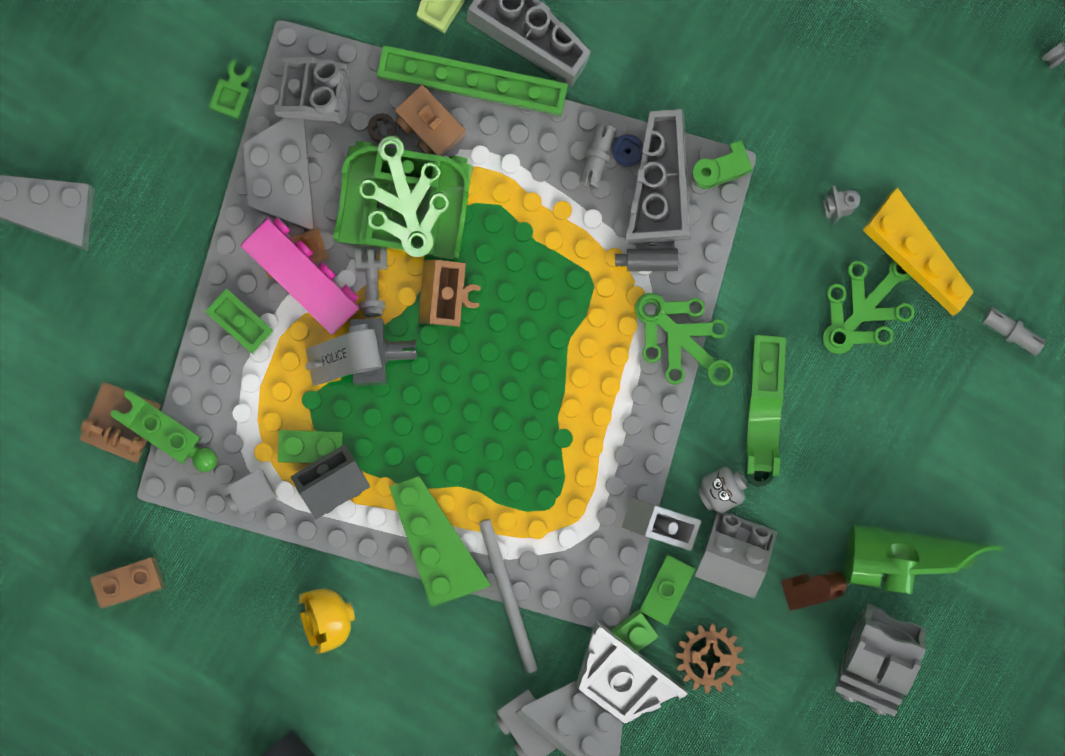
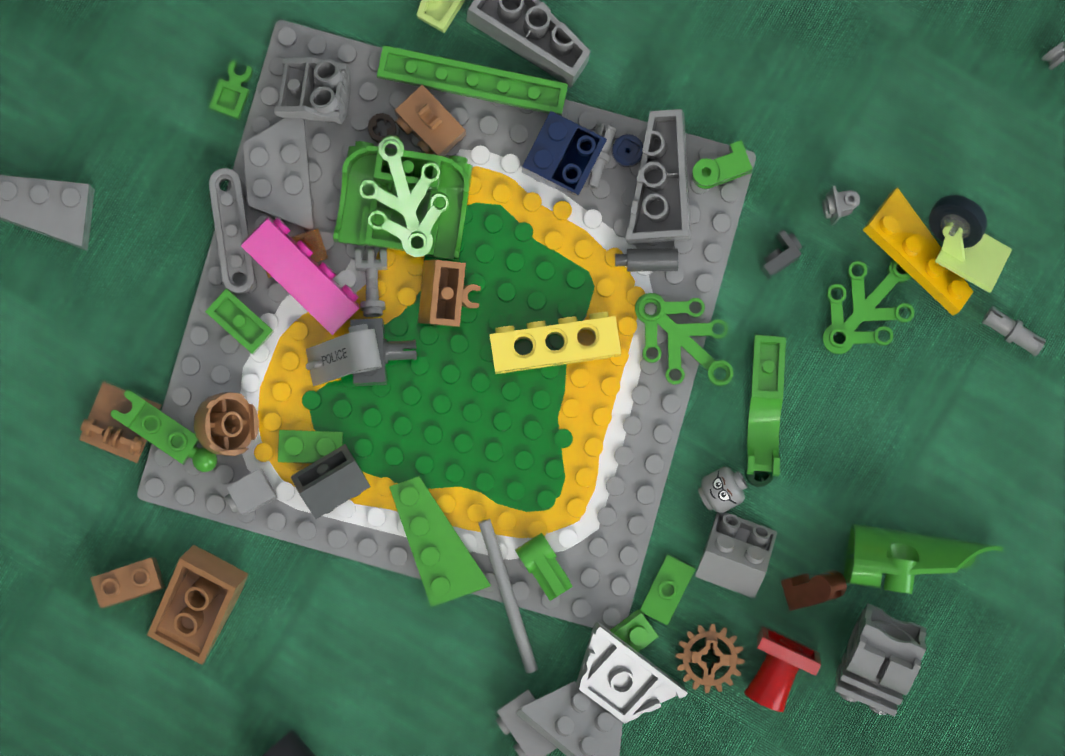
(197, 603): none -> medium nougat slope
(226, 424): none -> medium nougat cylinder
(231, 230): none -> light grey plate
(325, 619): yellow cylinder -> none
(508, 360): none -> light yellow brick
(541, 562): none -> bright green piece
(563, 154): none -> dark blue slope
(661, 524): light grey brick -> none
(779, 669): none -> red plant
(780, 260): none -> dark grey bracket
(966, 247): none -> plate

